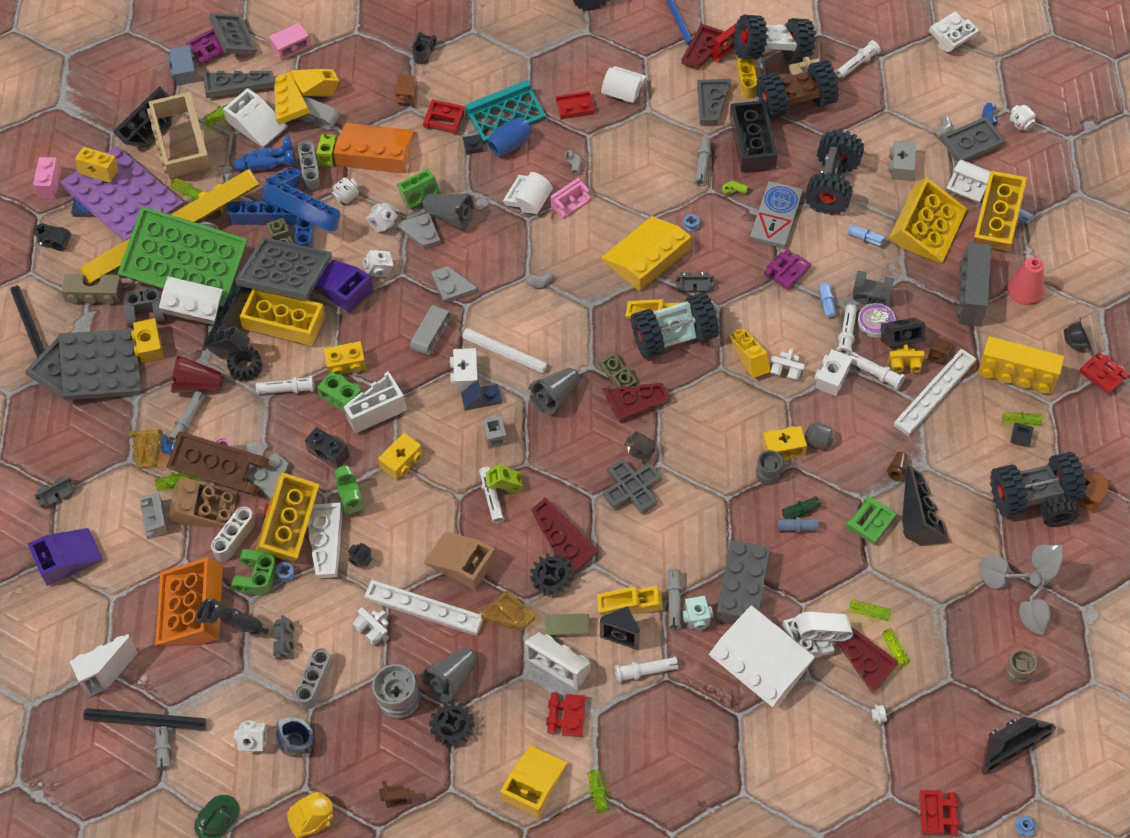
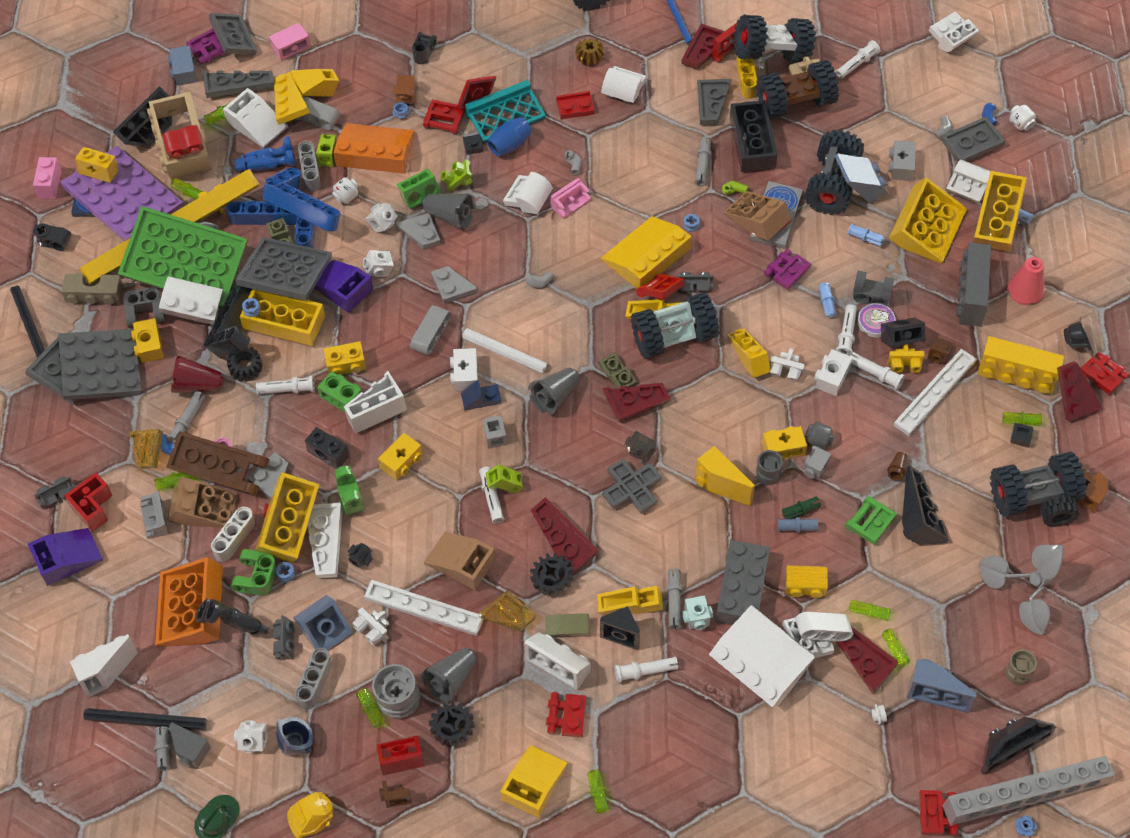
(86, 501): none -> red brick
(183, 142): none -> red brick
(189, 746): none -> dark grey slope
(252, 312): none -> medium blue bush
(323, 623): none -> sand blue slope
(370, 708): none -> clear neon green axle
(400, 110): none -> medium blue plate
(400, 755): none -> red slope
(458, 176): none -> lime hips
(476, 89): none -> red slope
(589, 51): none -> pearl gold gear
(660, 286): none -> red plate
(723, 477): none -> yellow slope
(759, 214): none -> medium nougat slope
(806, 581): none -> yellow brick
(816, 463): none -> light grey brick
(862, 176): none -> slope
(939, 687): none -> sand blue slope
(1028, 790): none -> light grey brick
(1076, 392): none -> dark red wing

